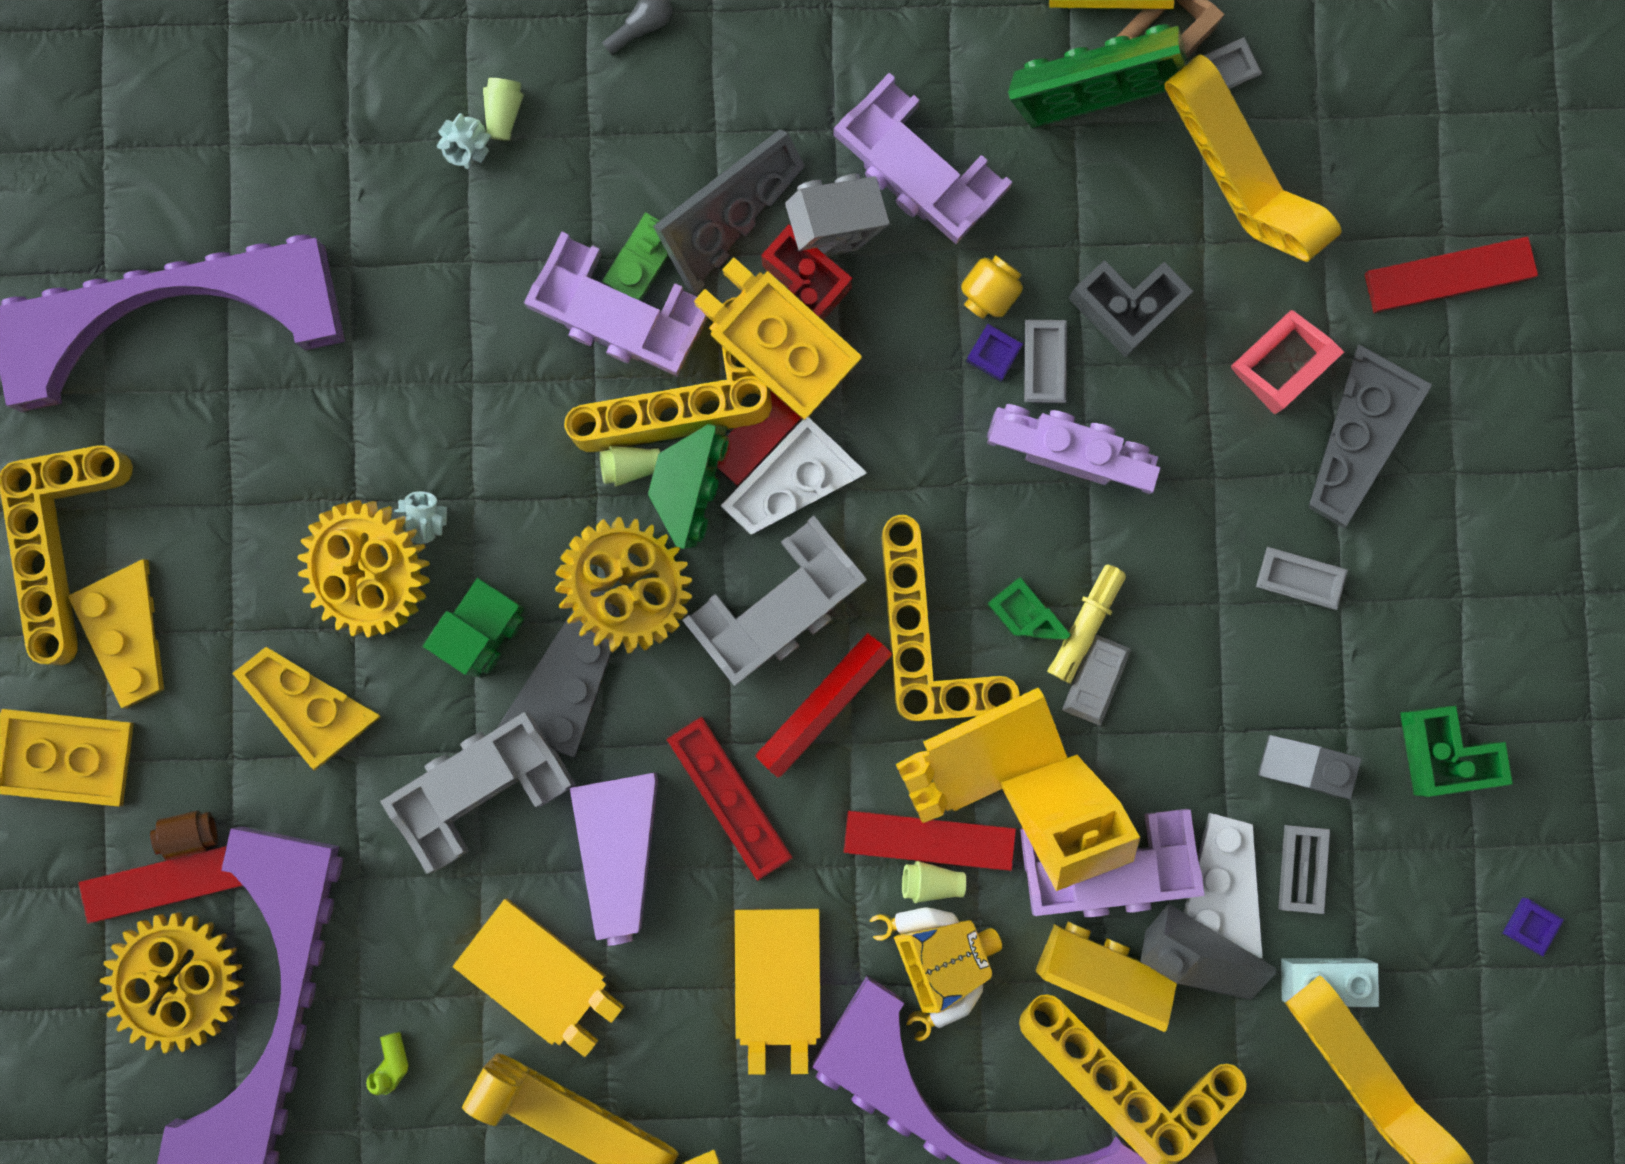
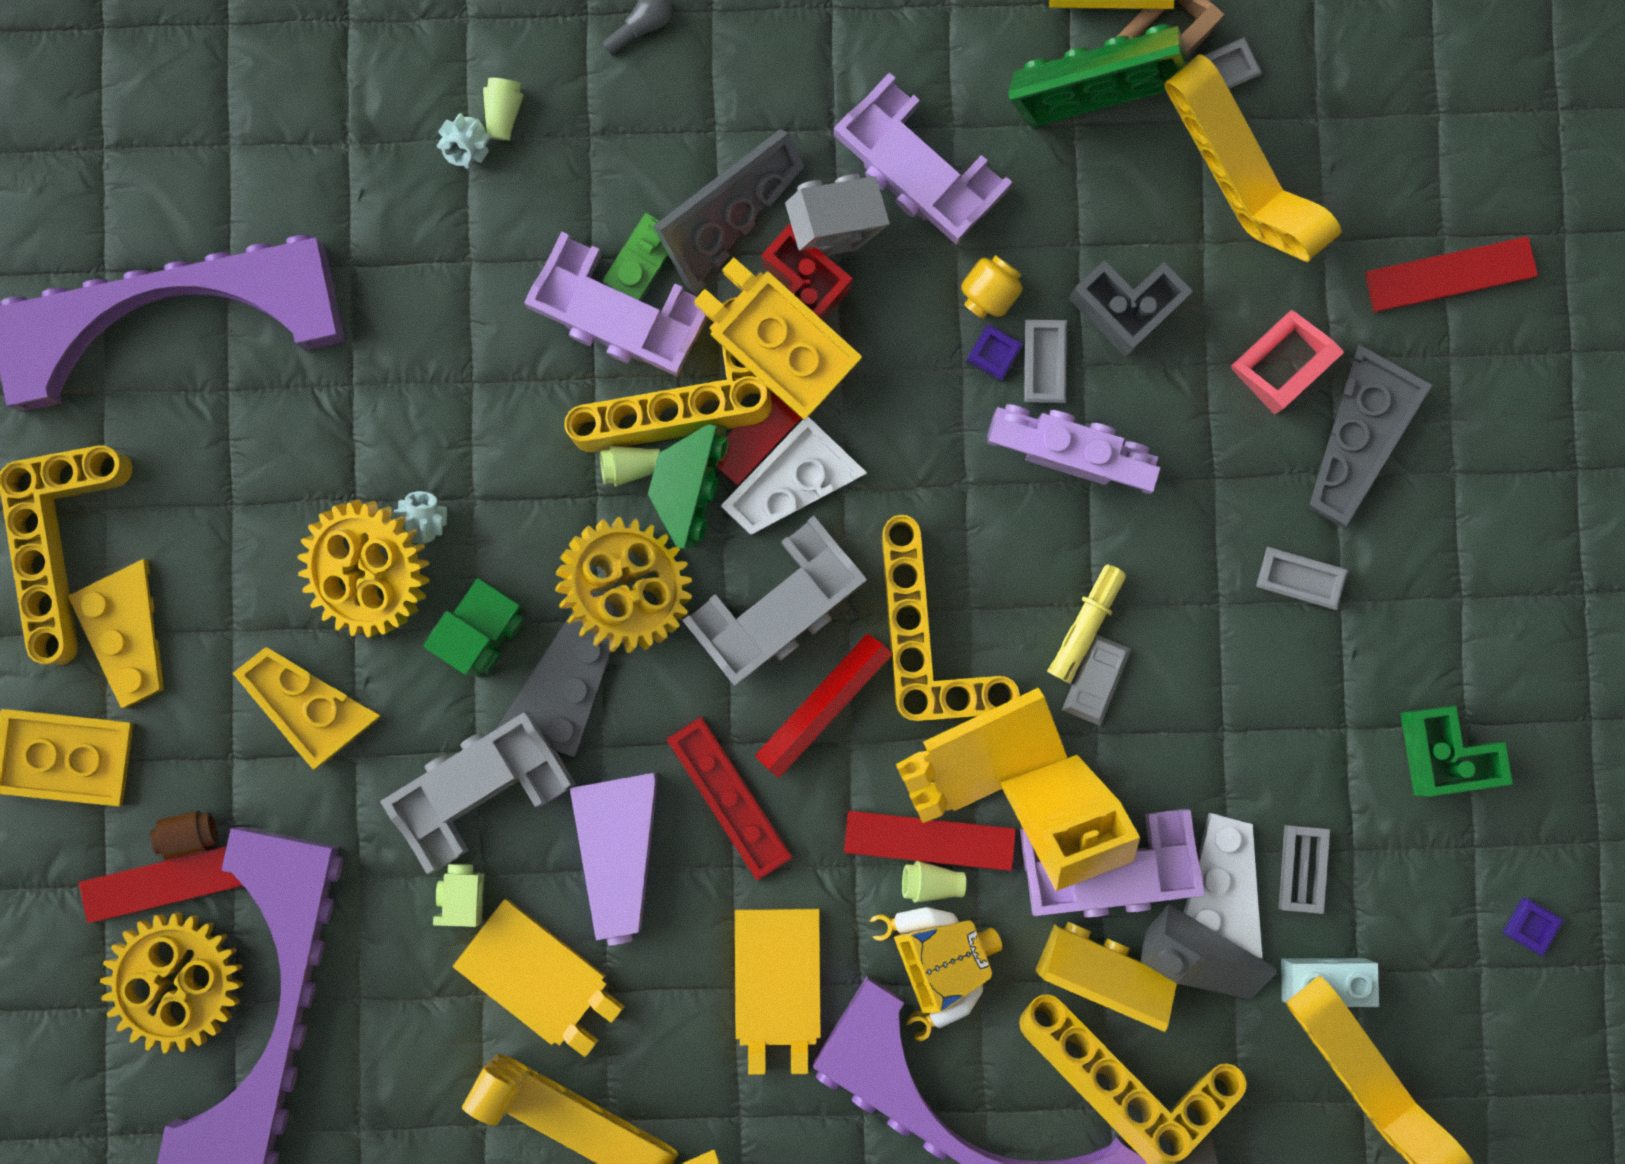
(392, 1068): lime arm -> none
(460, 897): none -> yellowish green brick
(1025, 614): green slope -> none
(1309, 767): slope -> none

